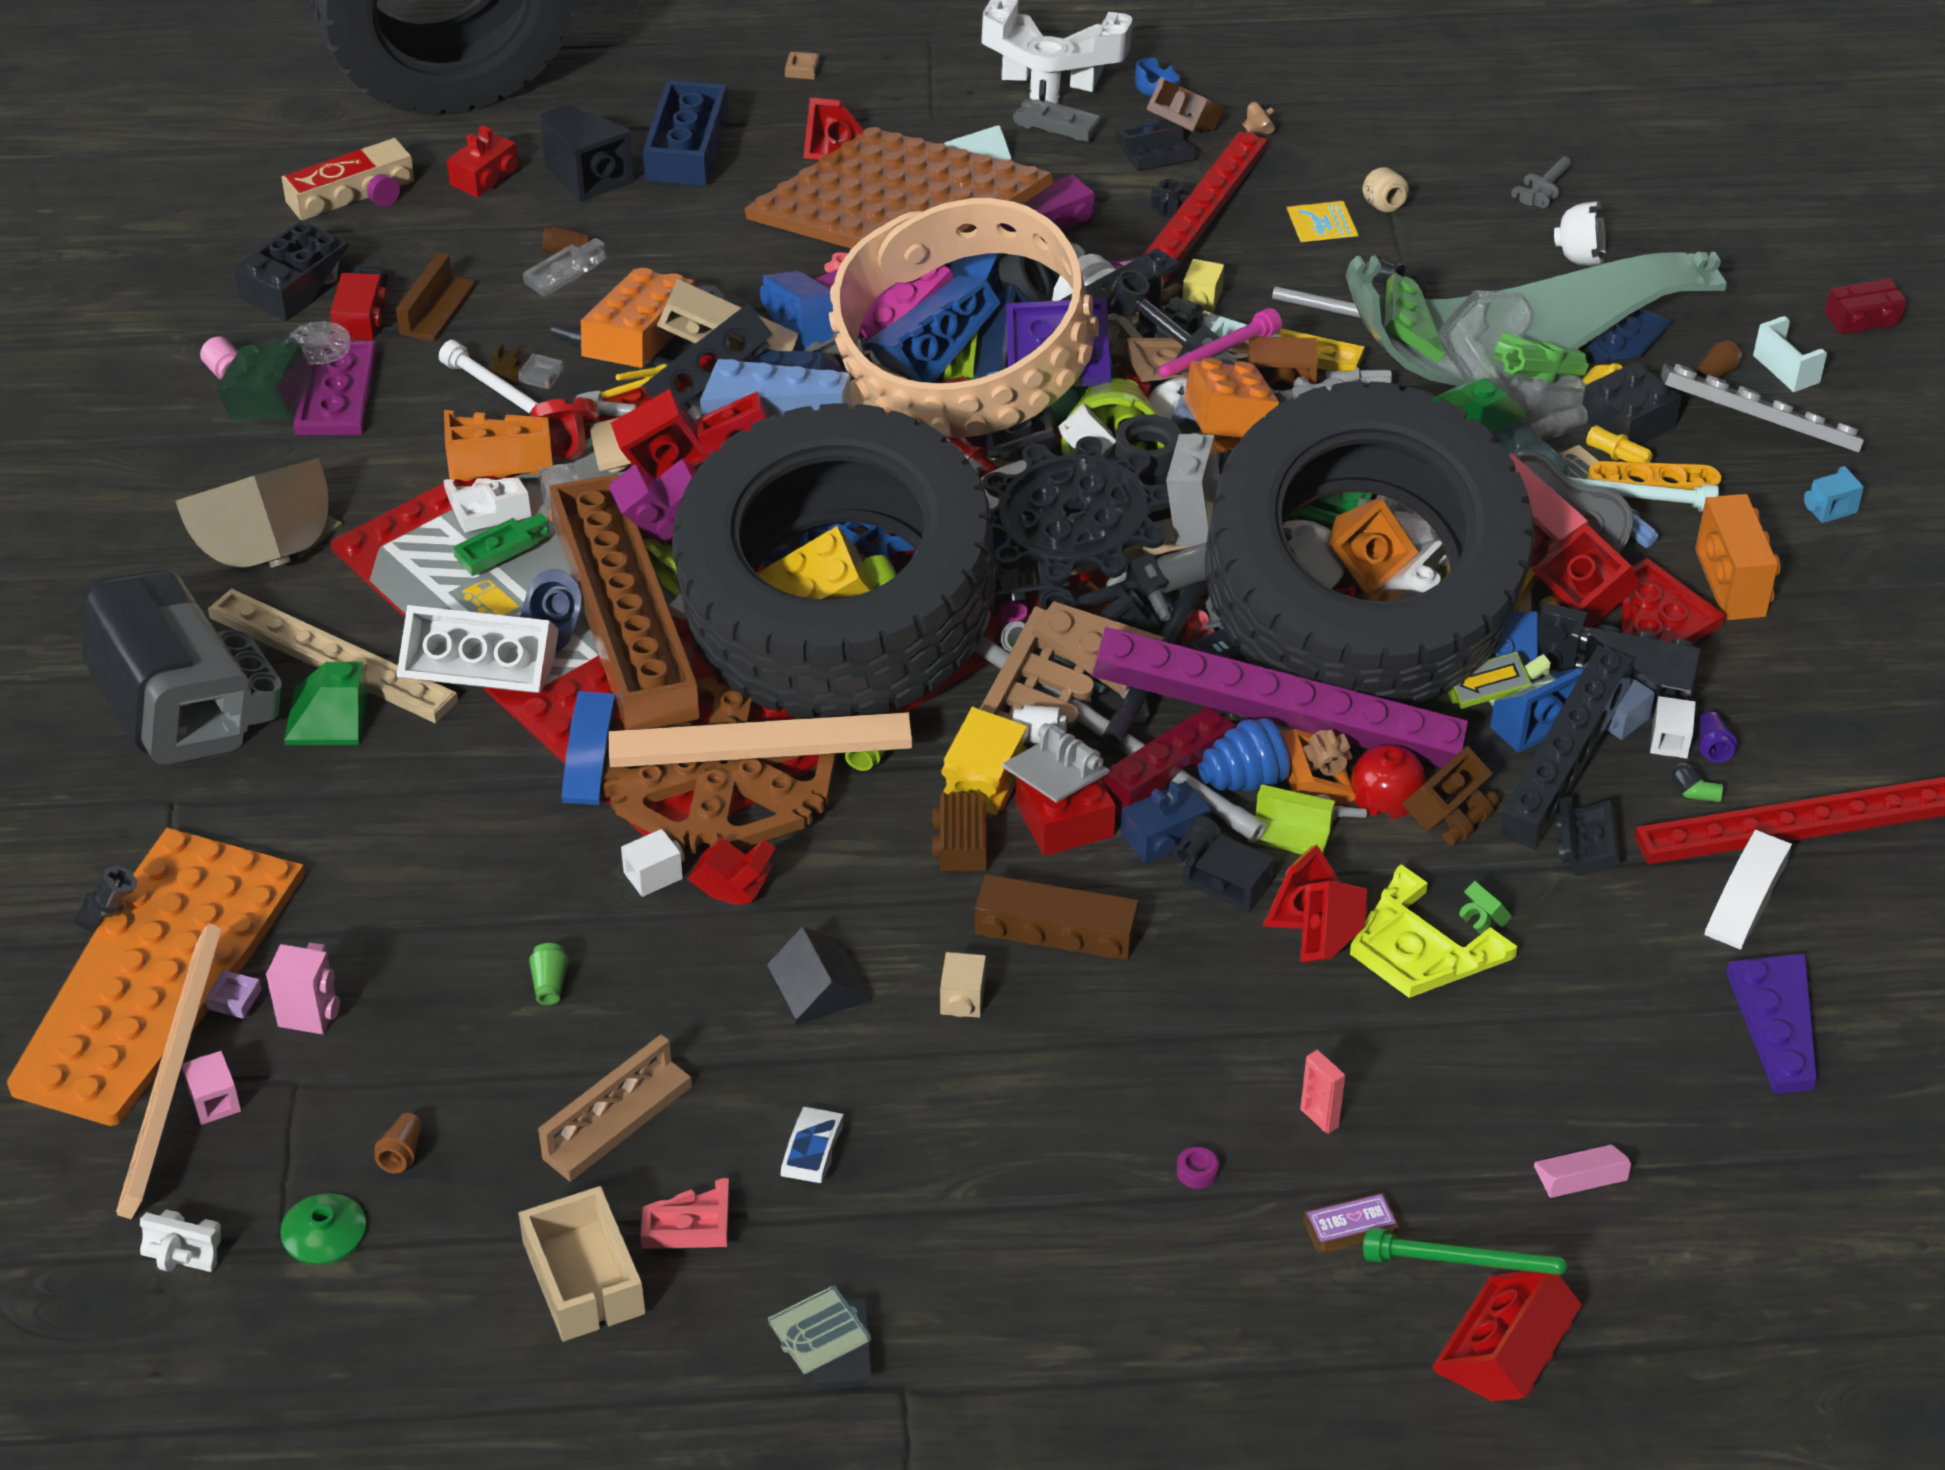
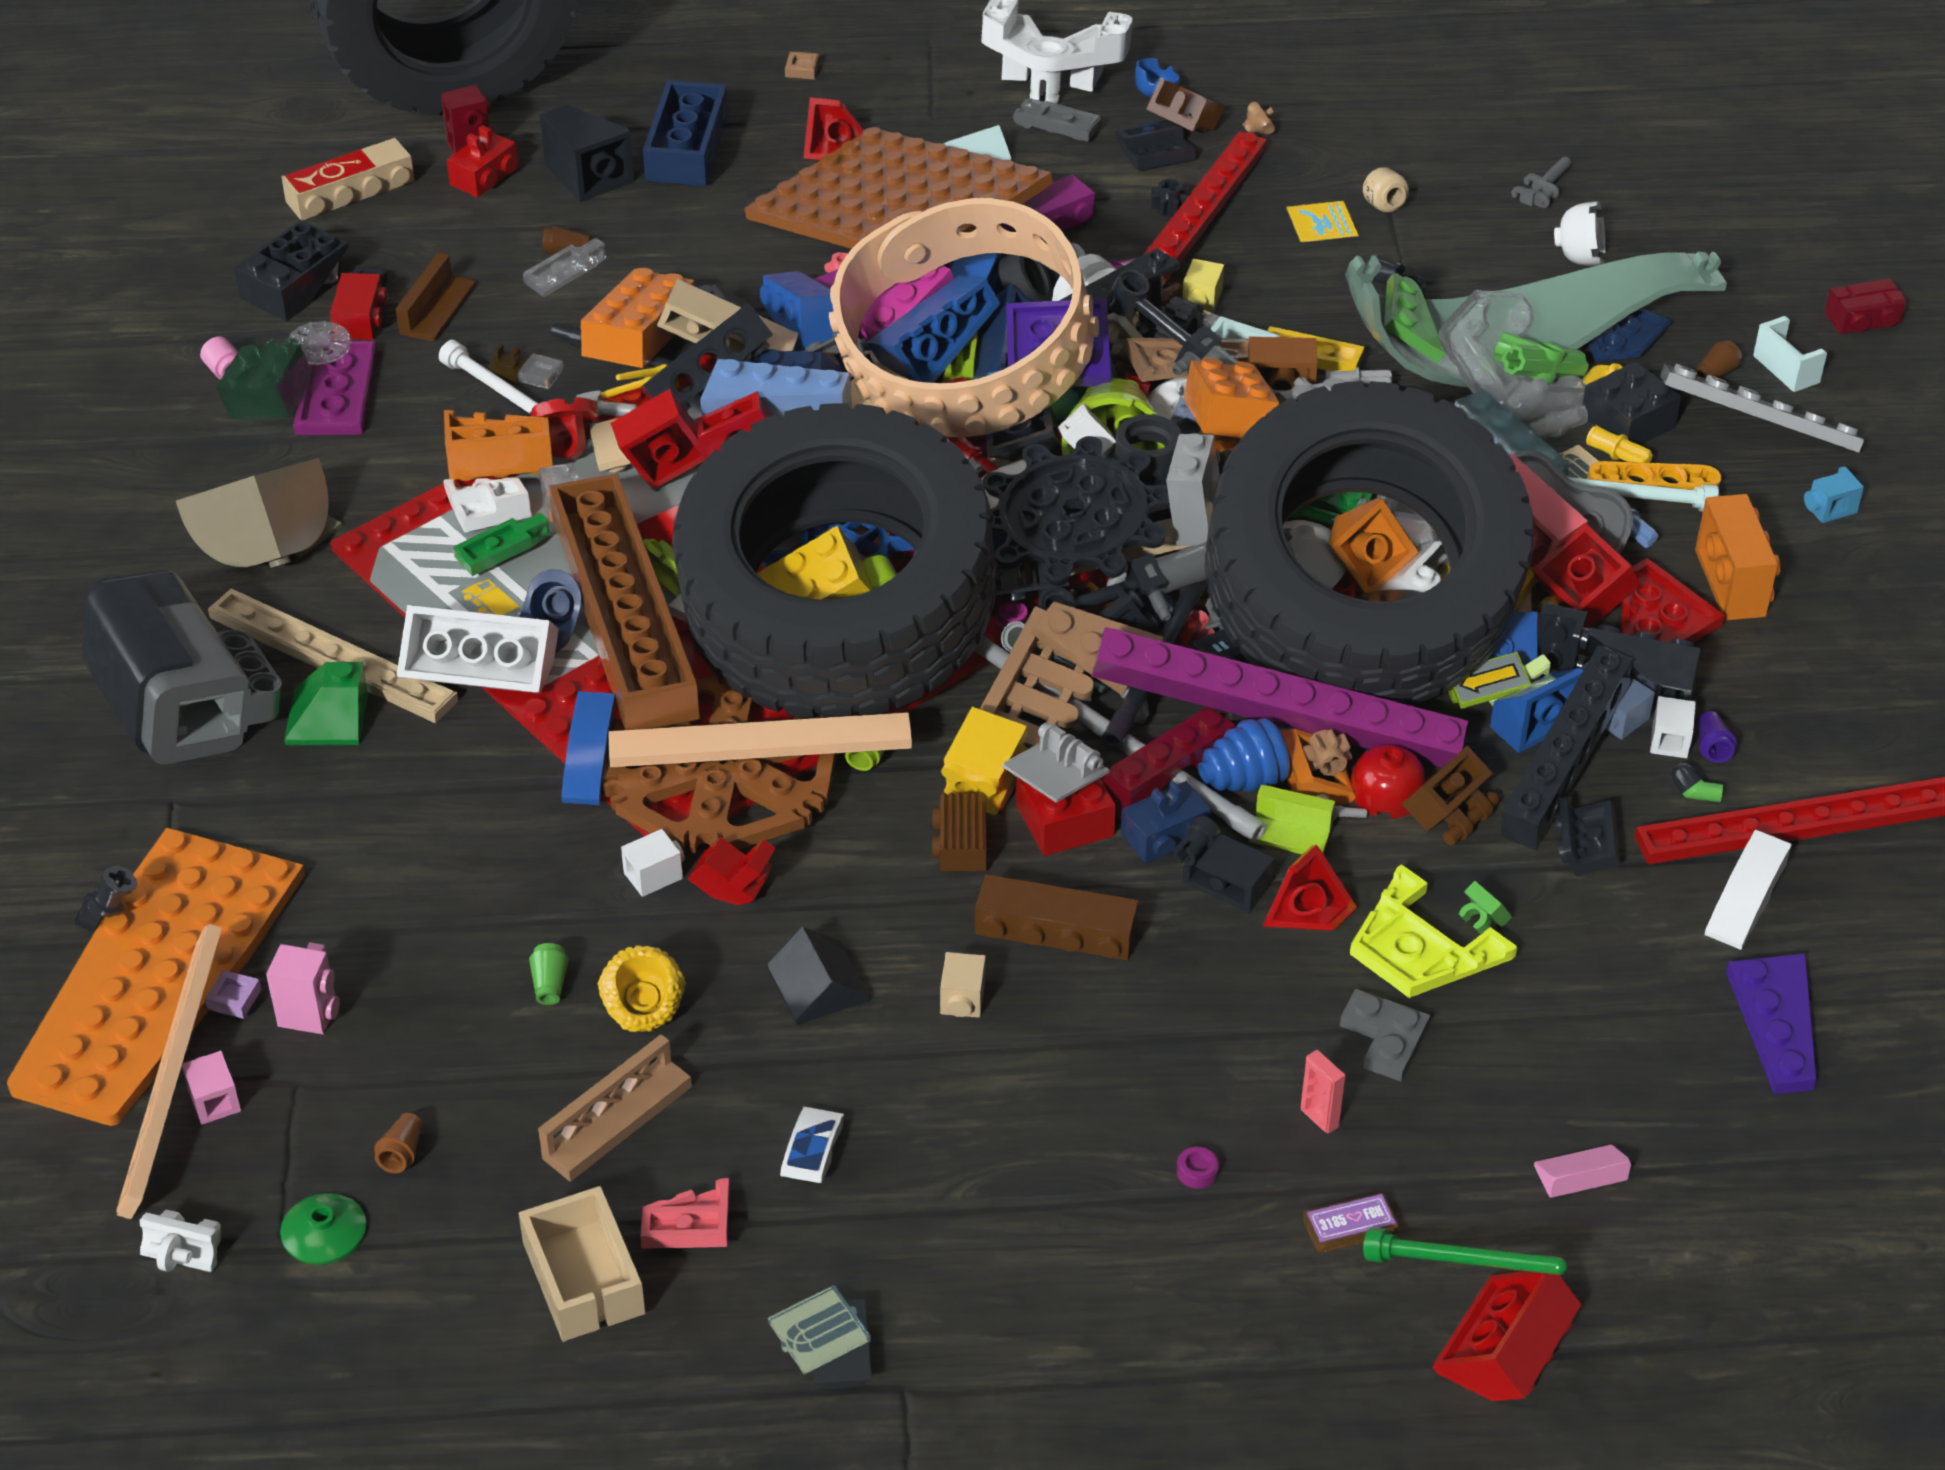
(383, 190): magenta tile -> none
(463, 114): none -> dark red brick
(641, 988): none -> yellow hair
(652, 502): magenta brick -> none
(1035, 716): white brick -> none
(1263, 325): dark pink piece -> none
(1315, 301): light grey bar -> none
(1331, 918): red slope -> none
(1393, 1027): none -> dark grey plate
(1484, 403): green slope -> none

